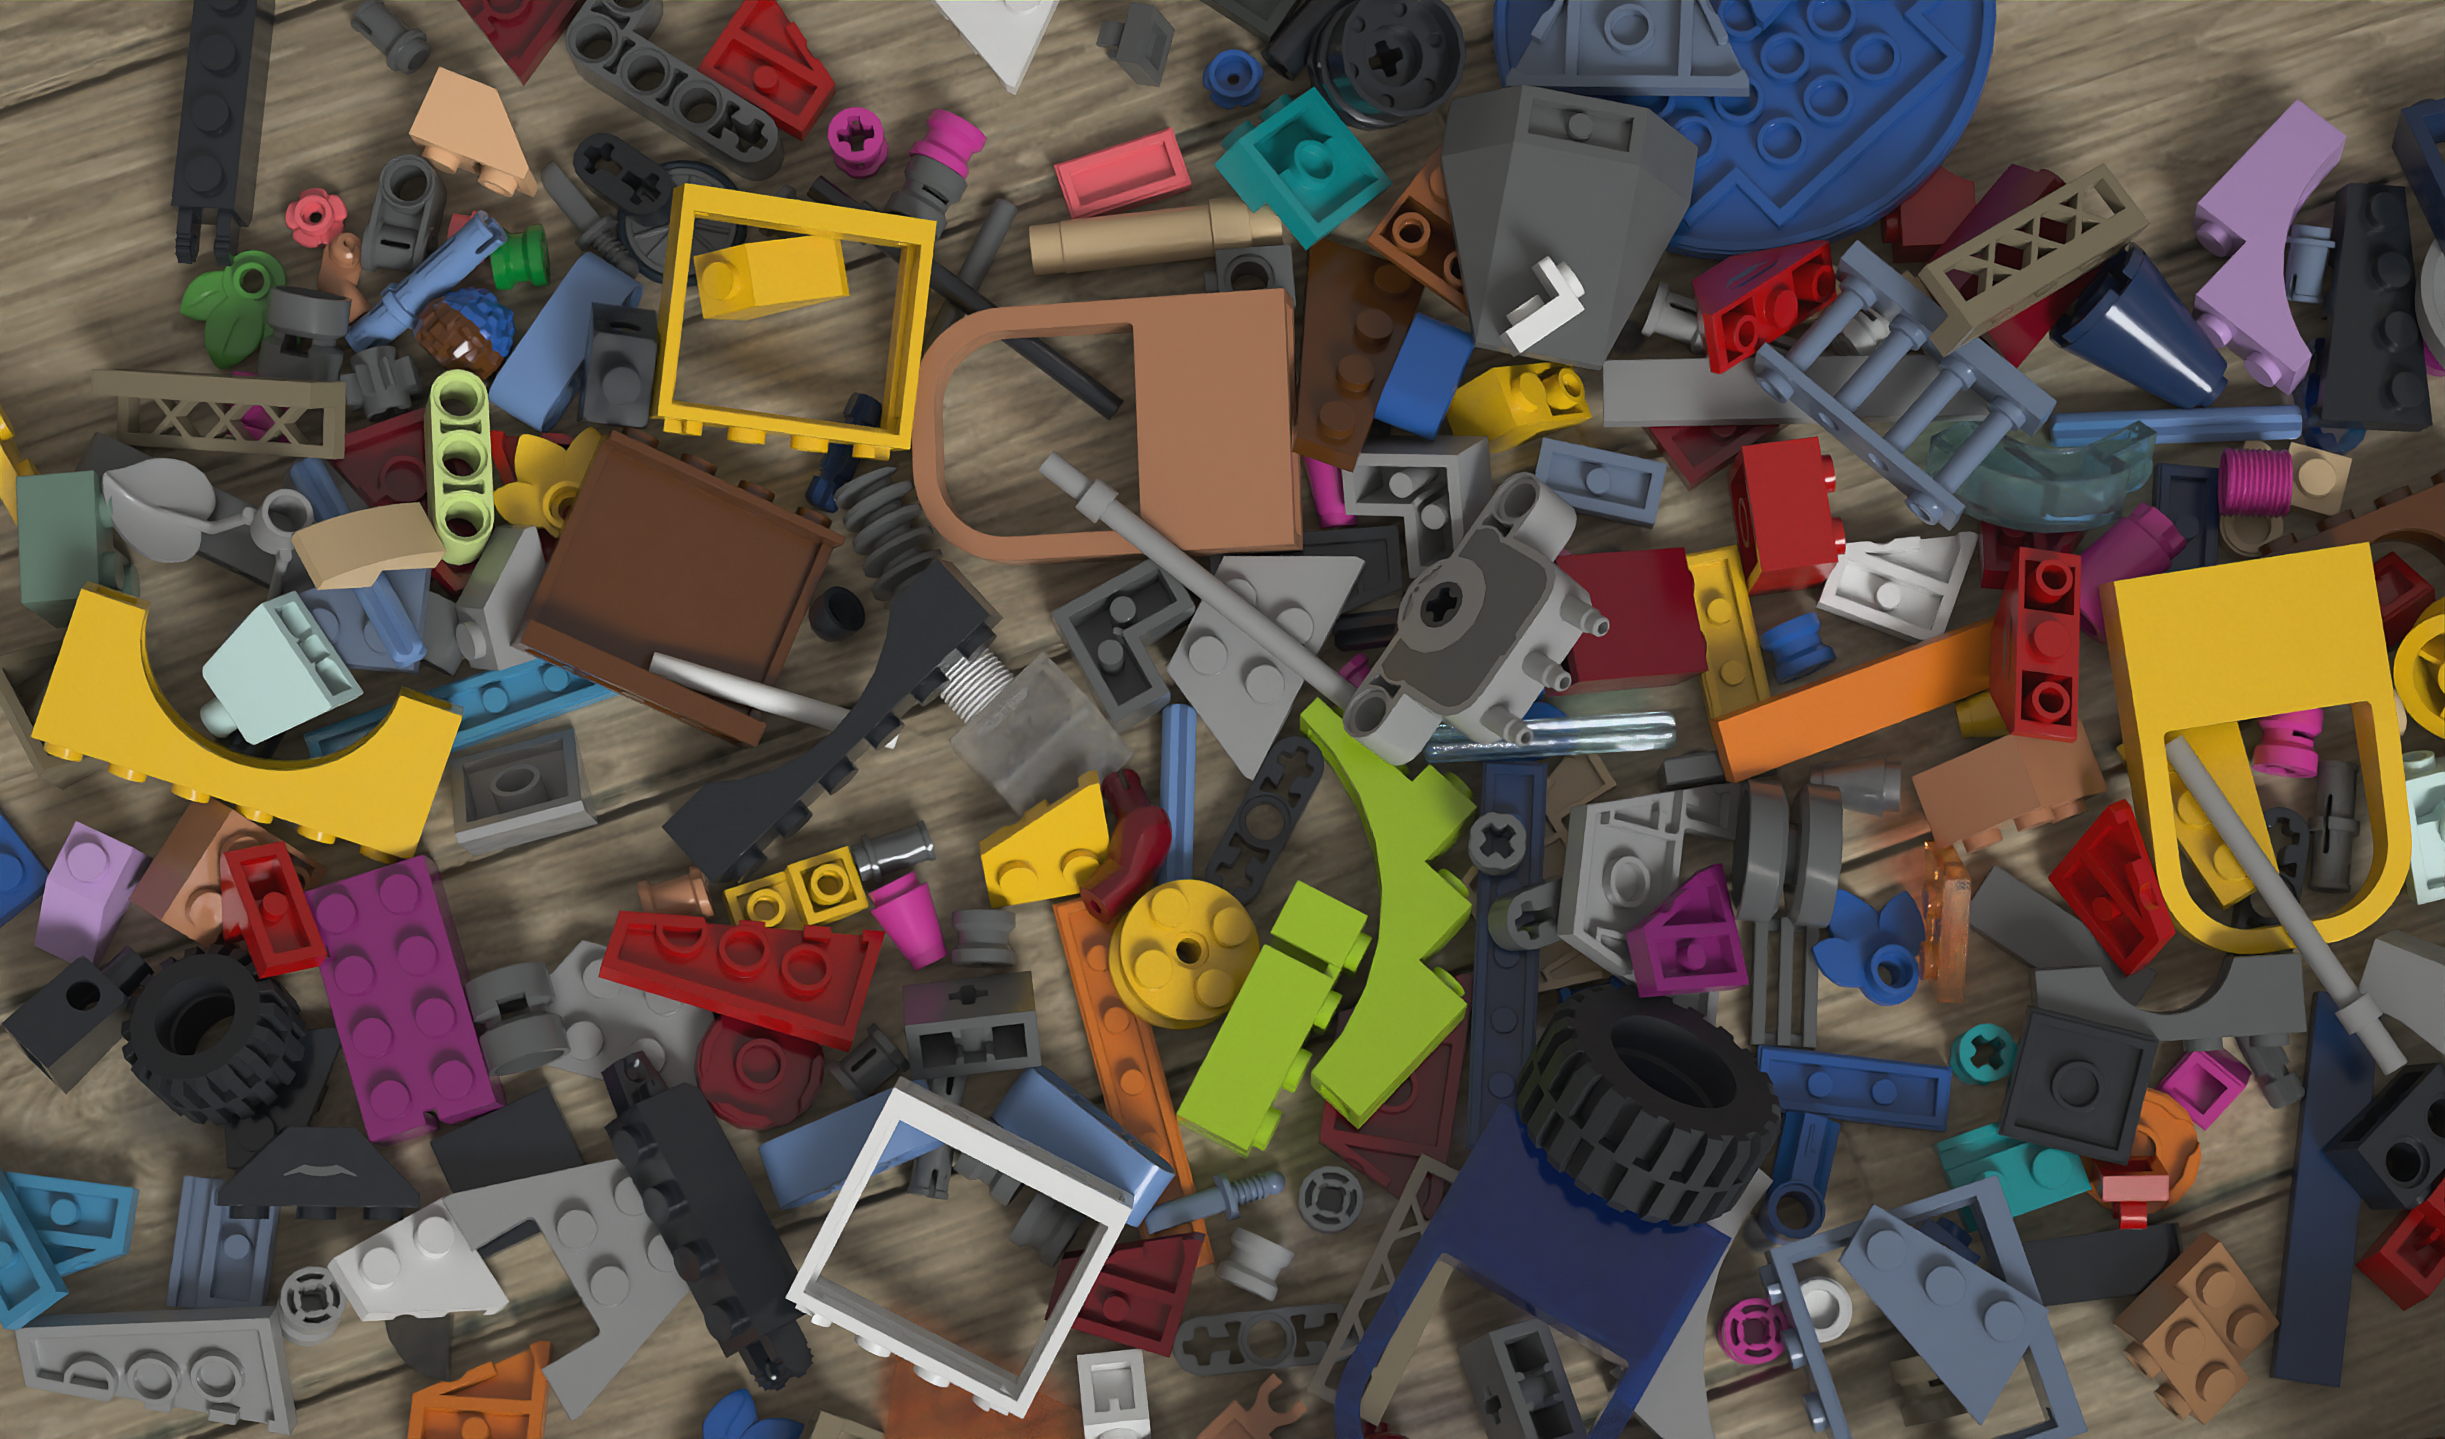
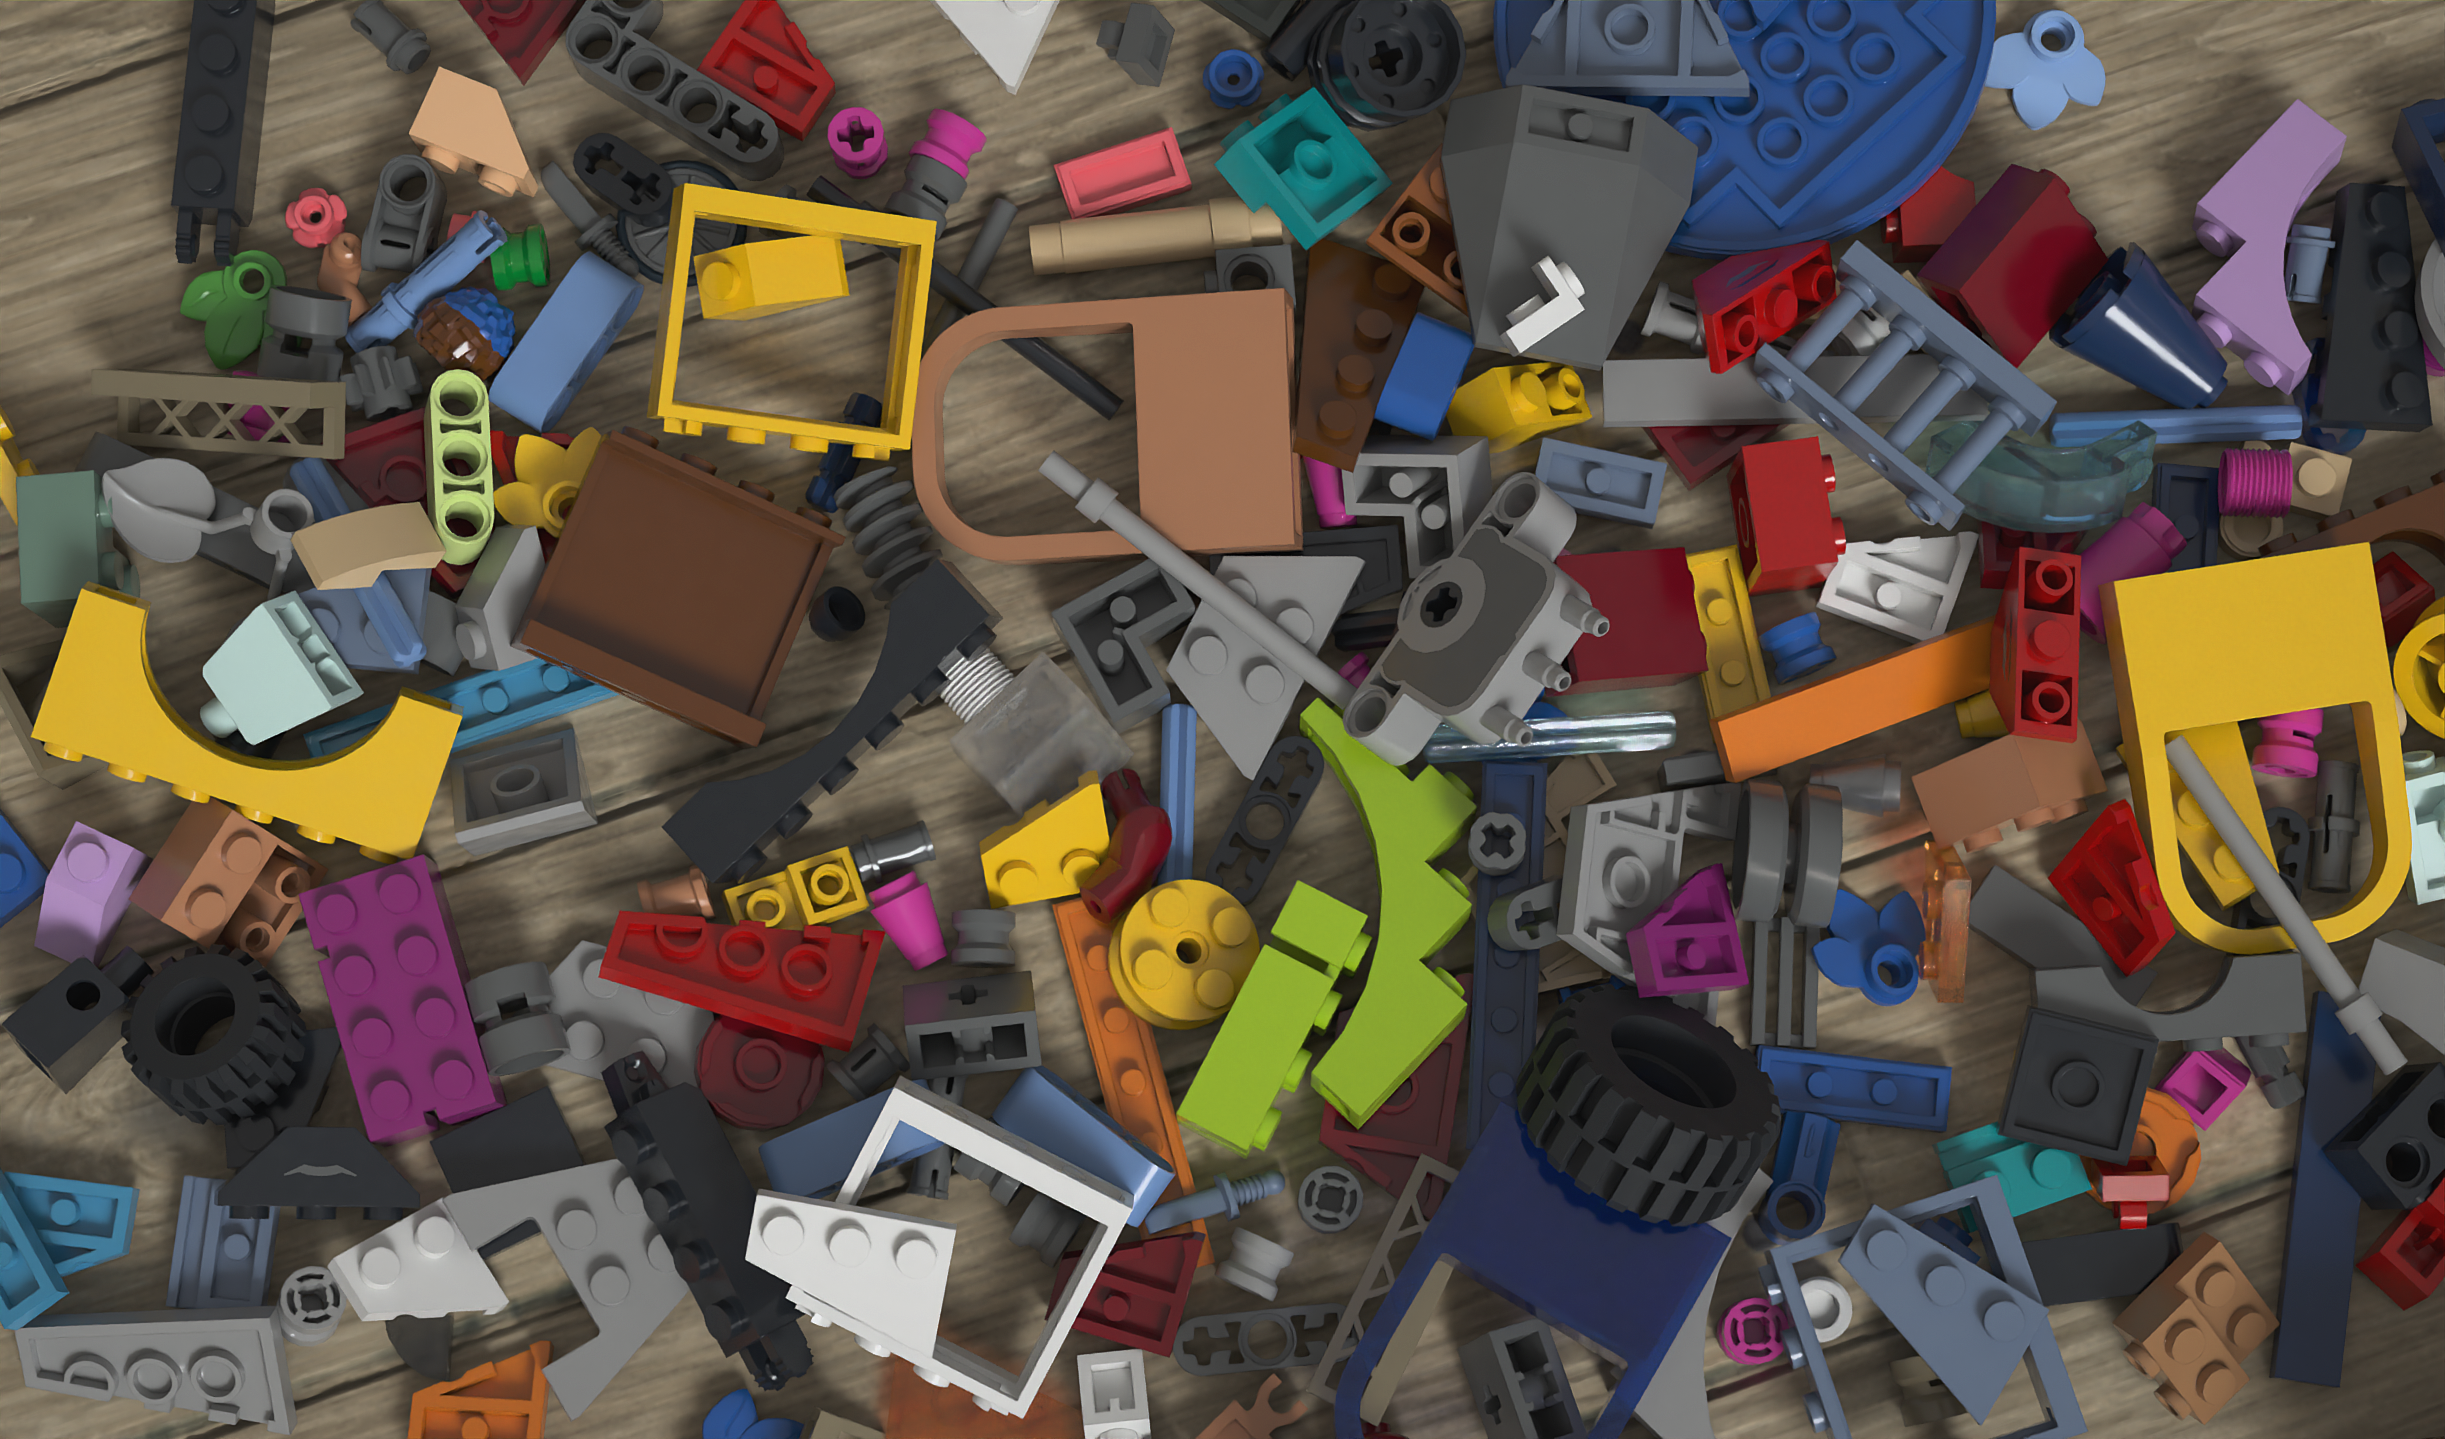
(268, 910): red slope -> none
(618, 366): black torso -> none
(750, 693): white bar -> none
(859, 1260): none -> white wing
(2000, 1061): teal bush -> none
(2038, 277): dark tan fence -> none
(2046, 78): none -> light blue plate

